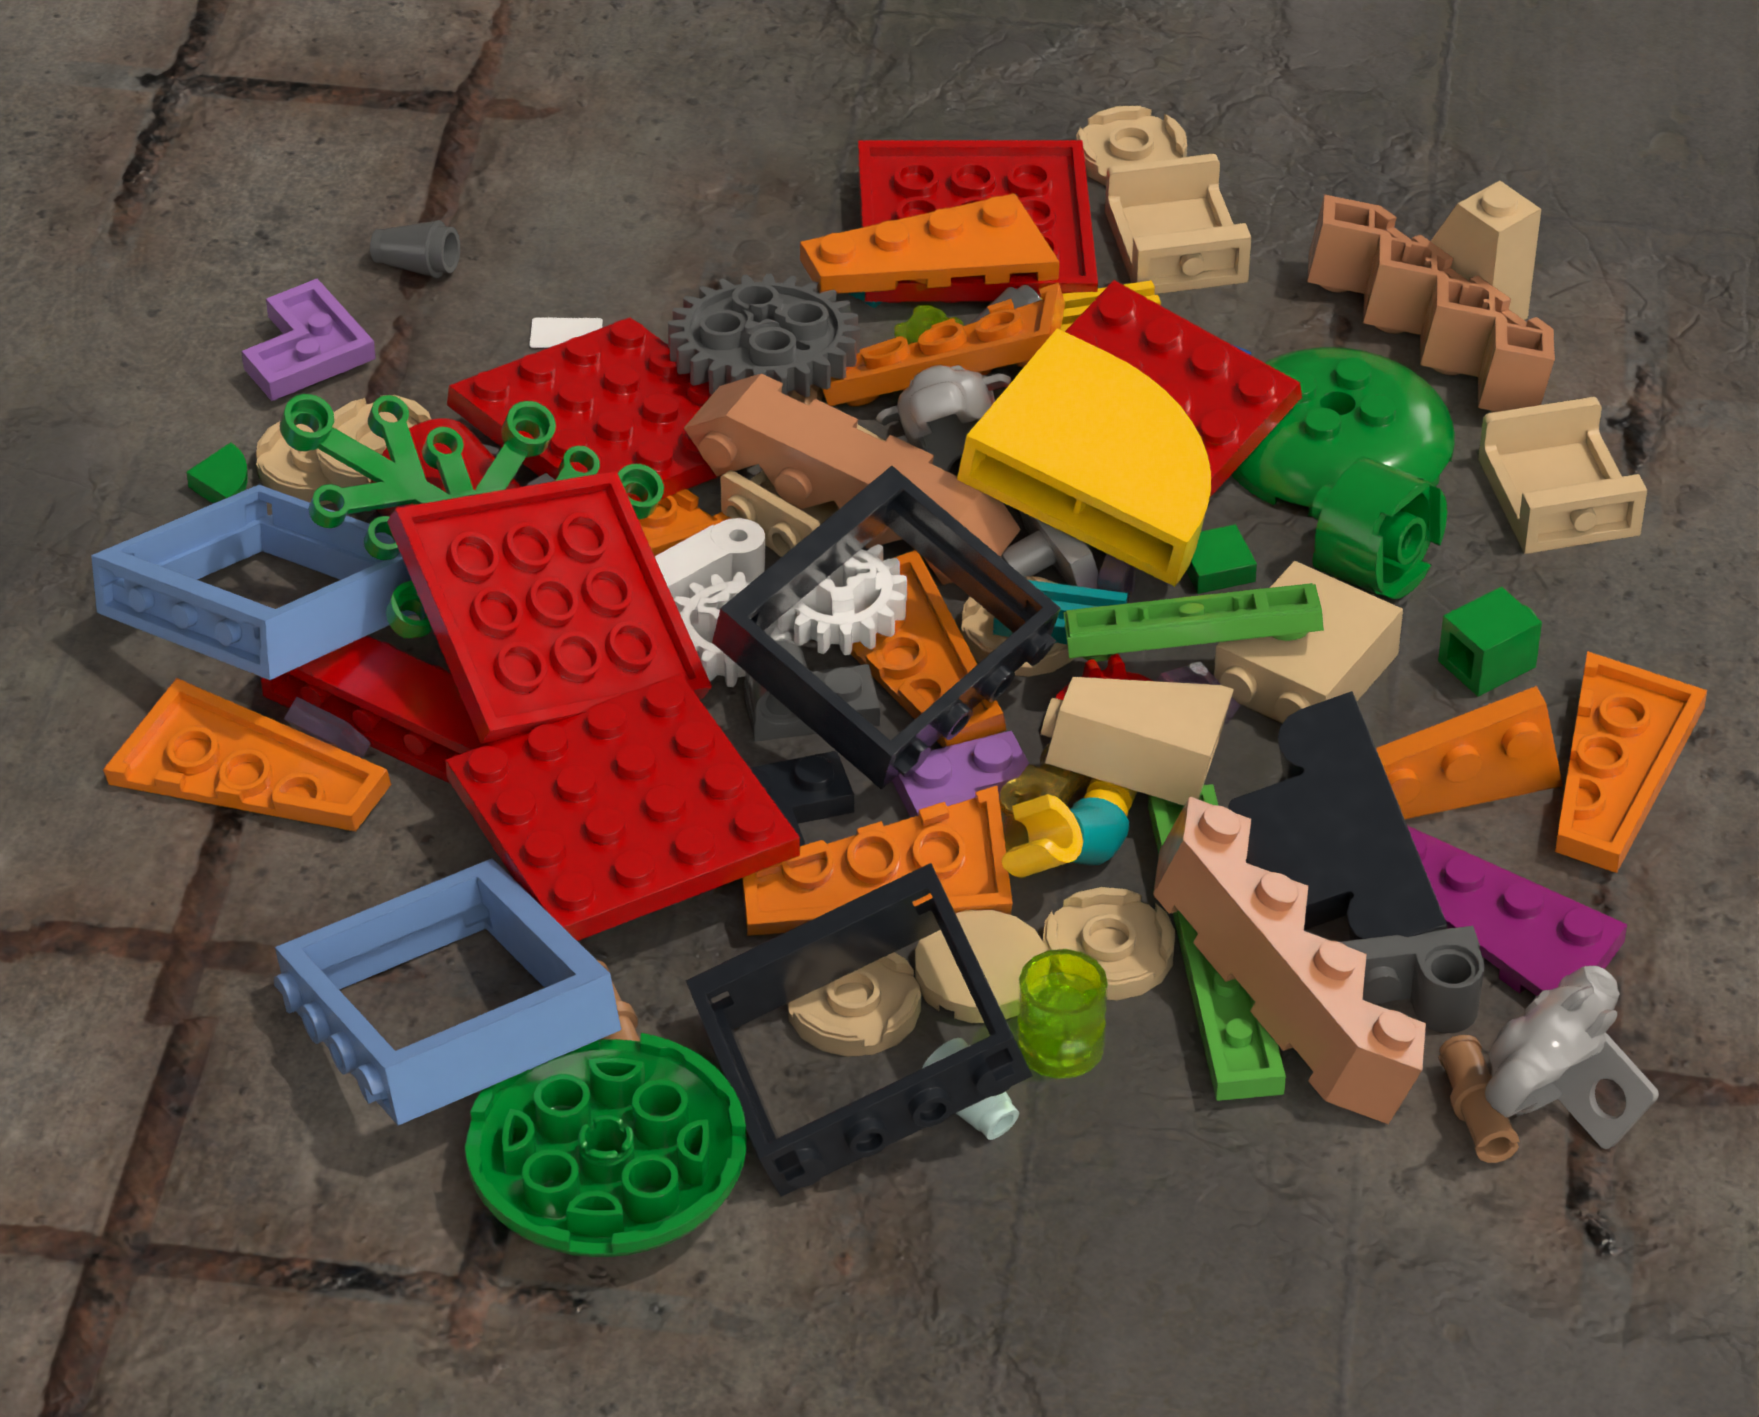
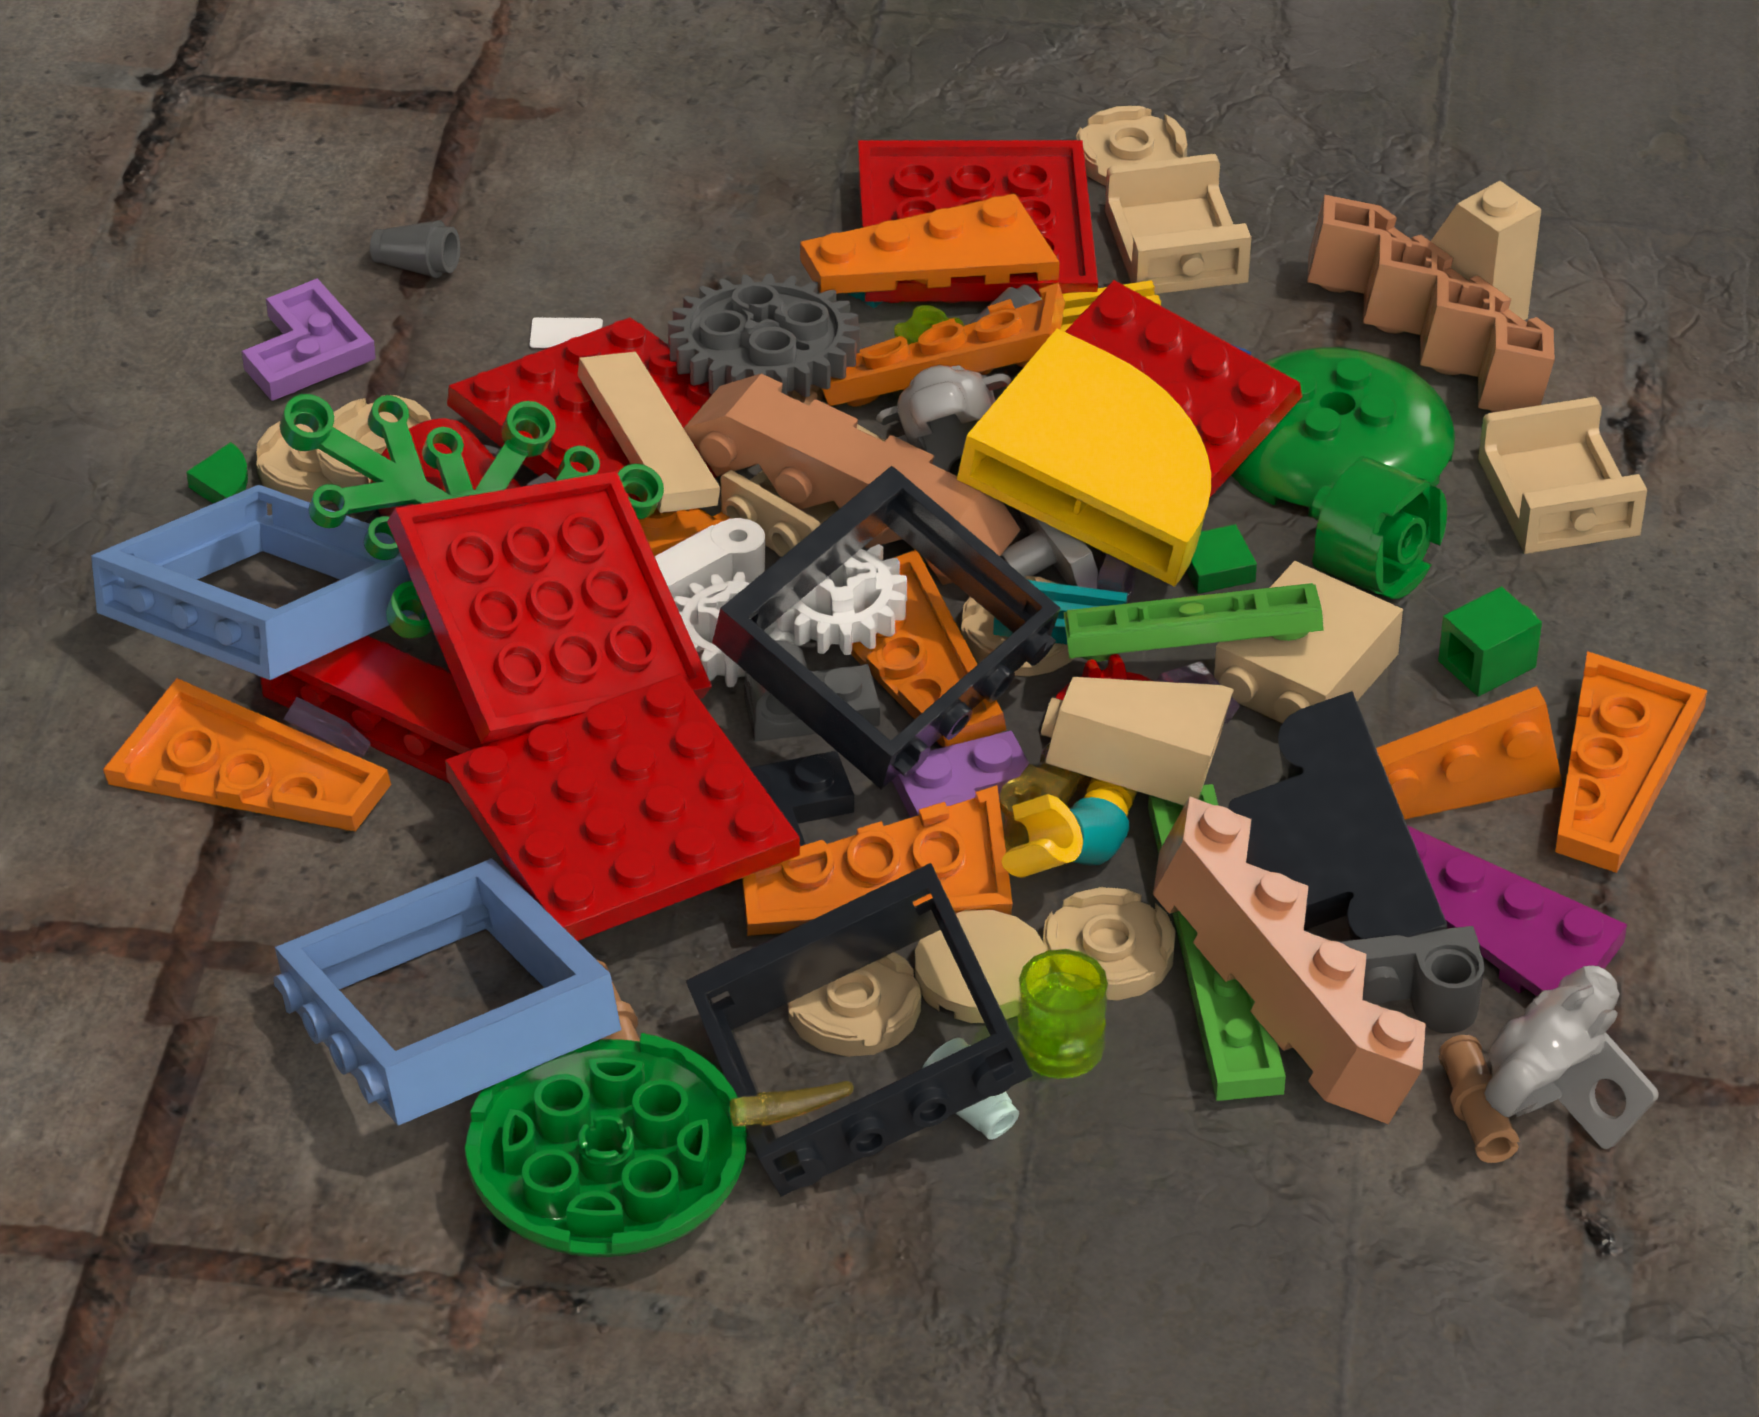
(648, 429): none -> tan tile
(779, 1106): none -> clear yellow helmet

